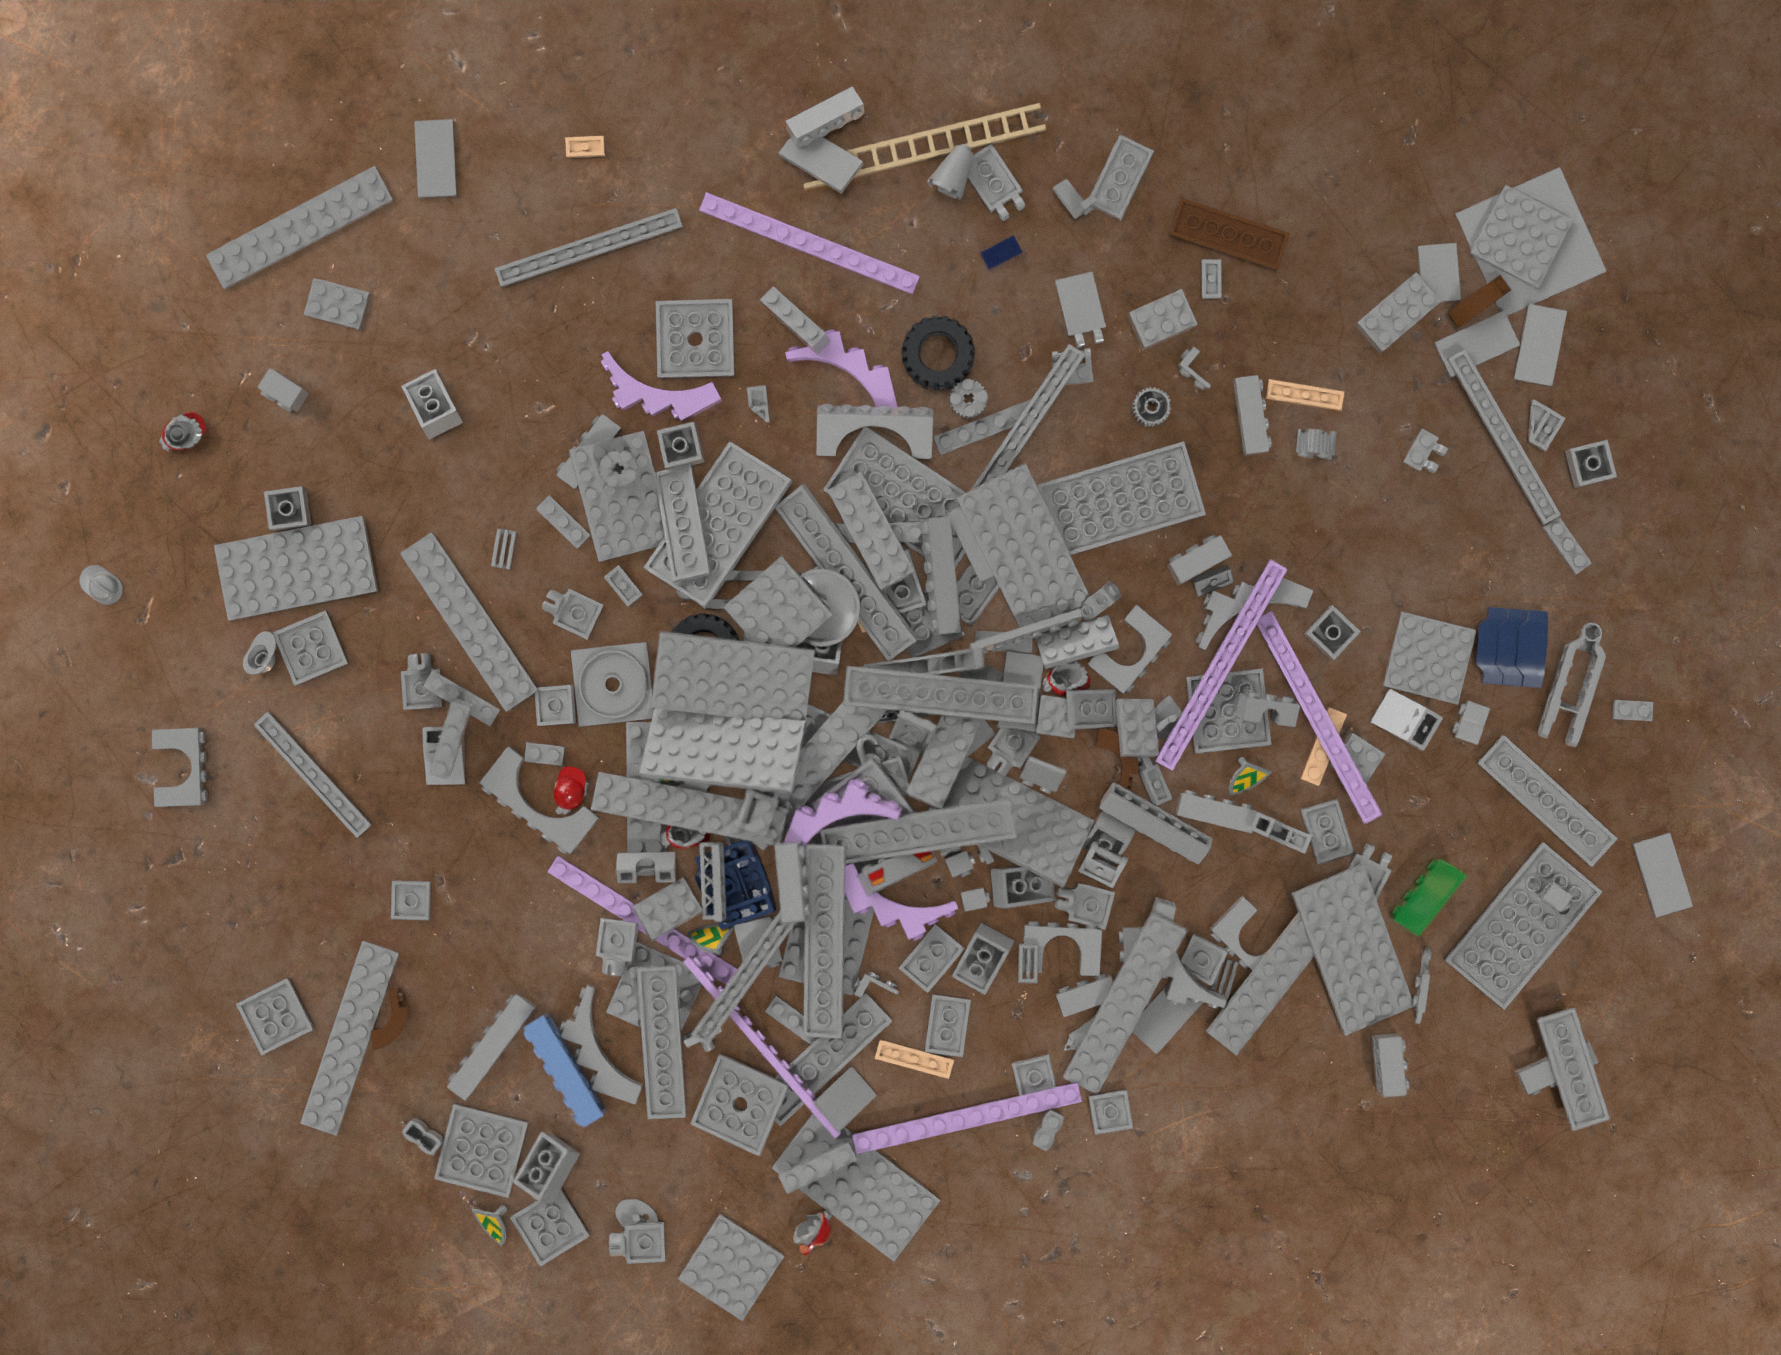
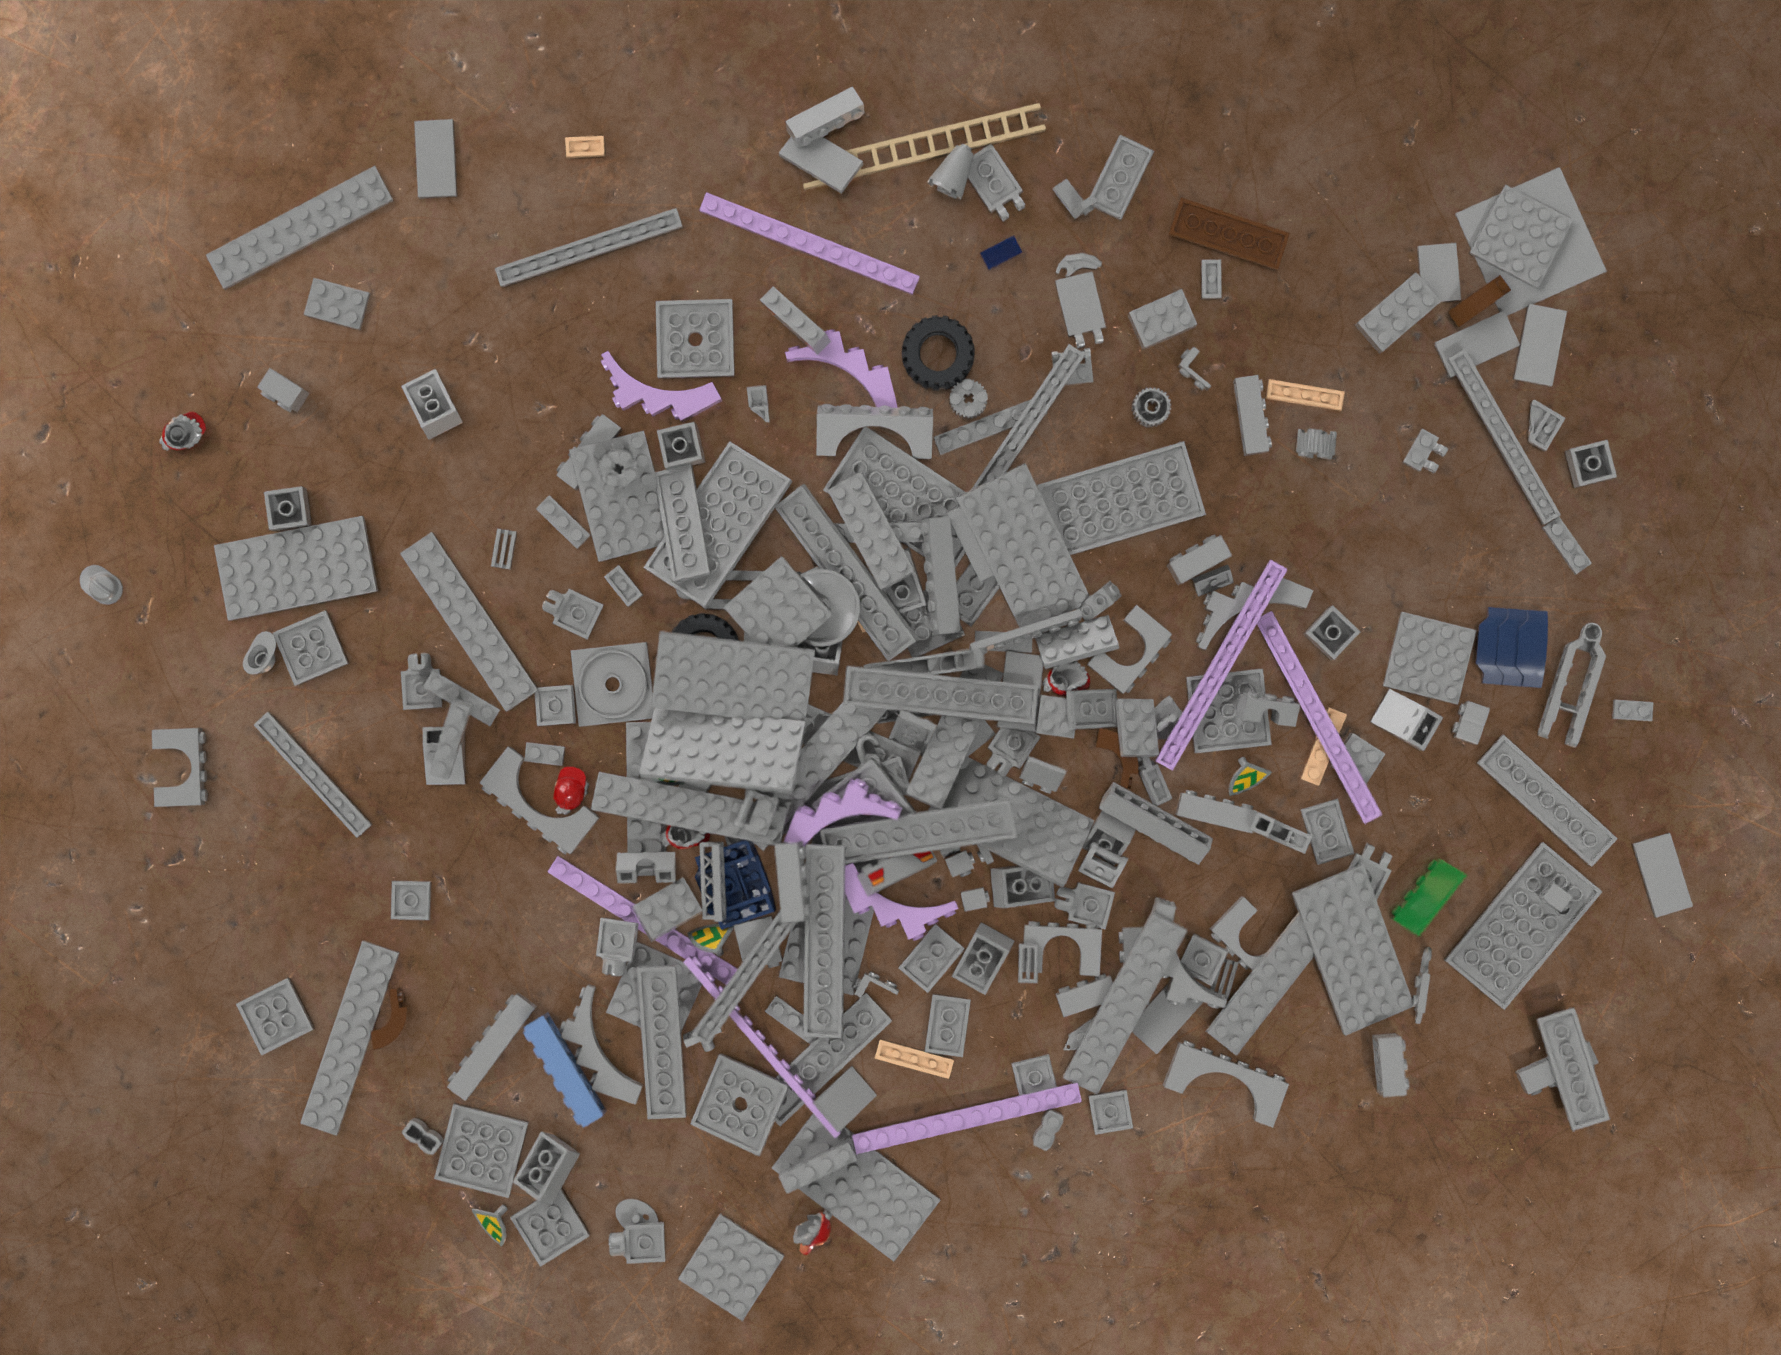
(1077, 261): none -> light grey piece
(1191, 1062): none -> light grey arch

